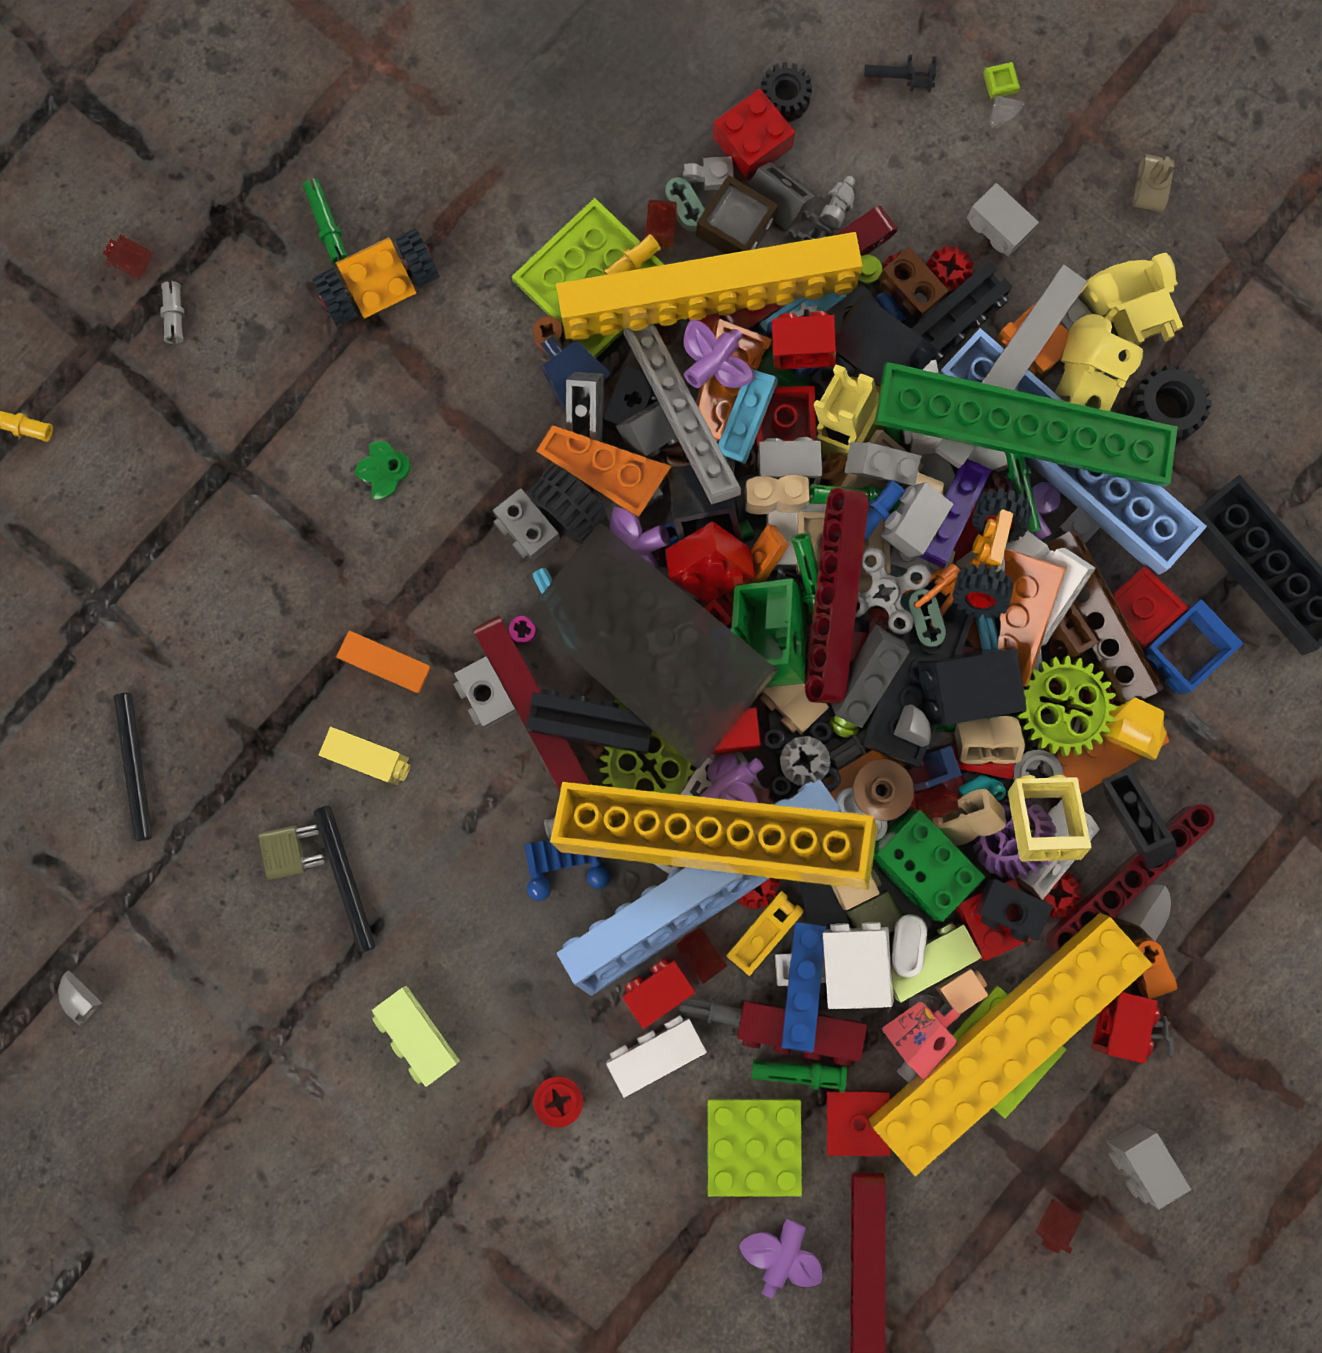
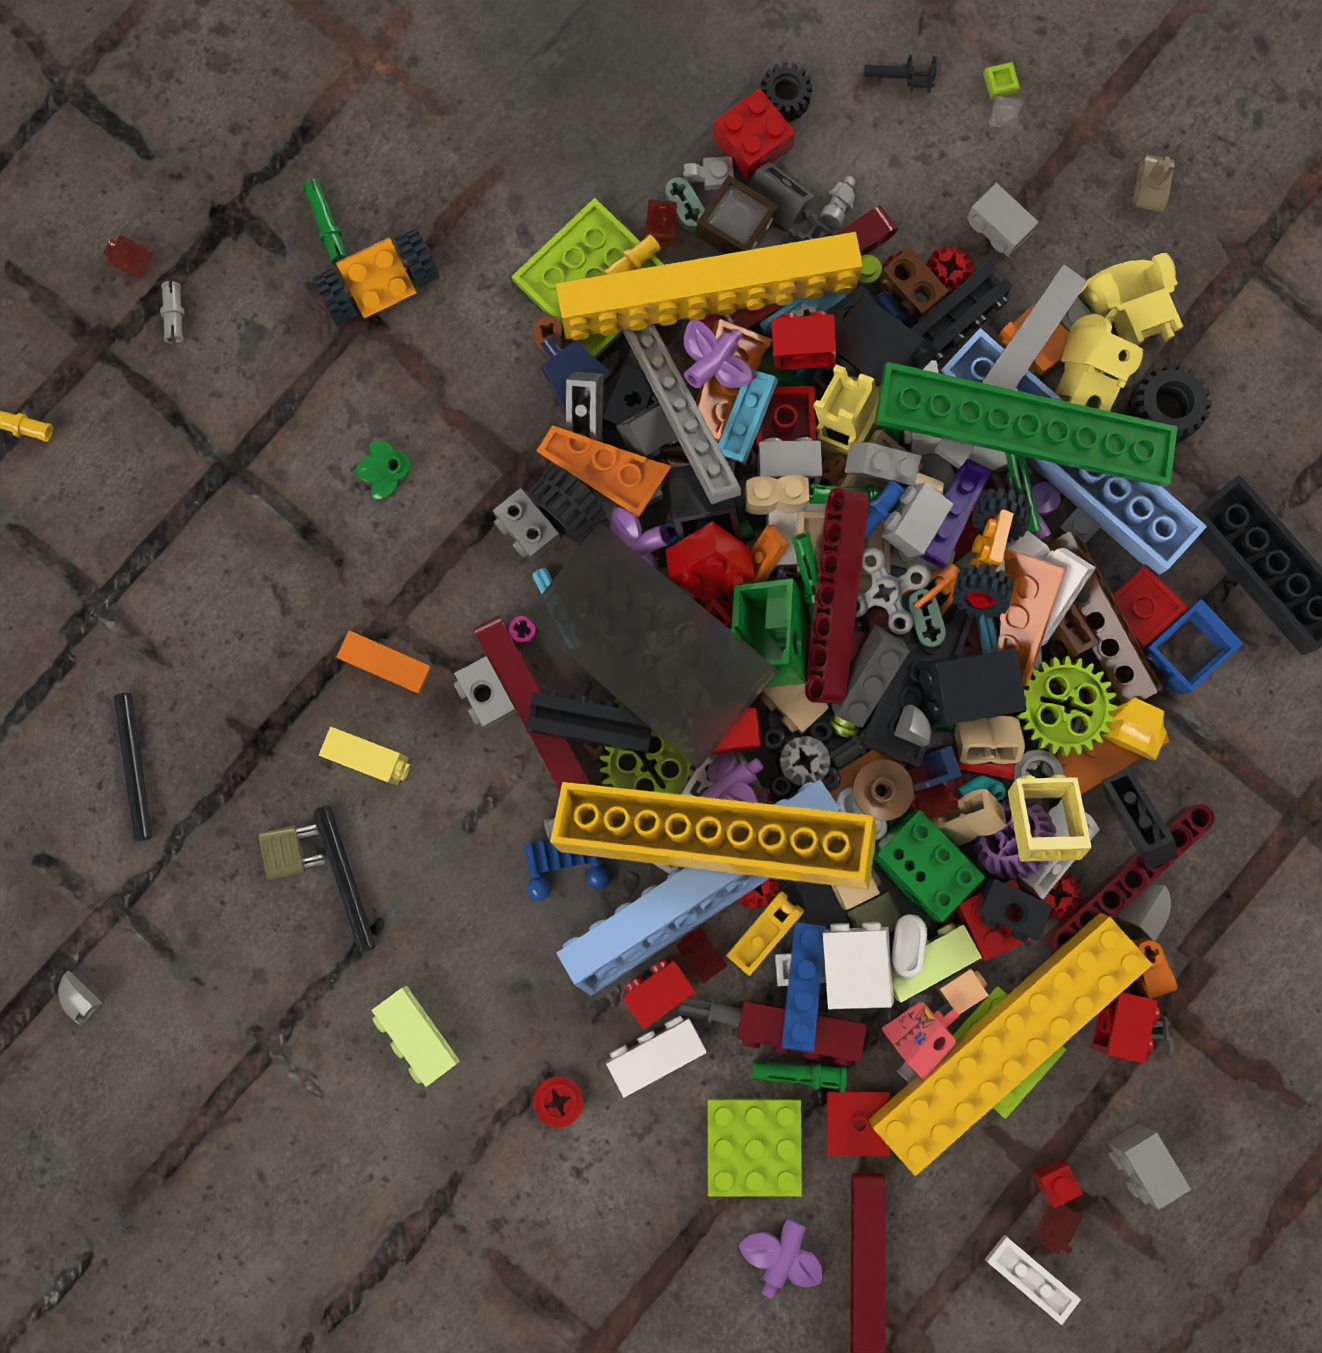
(1032, 1279): none -> white plate
(1057, 1182): none -> red brick

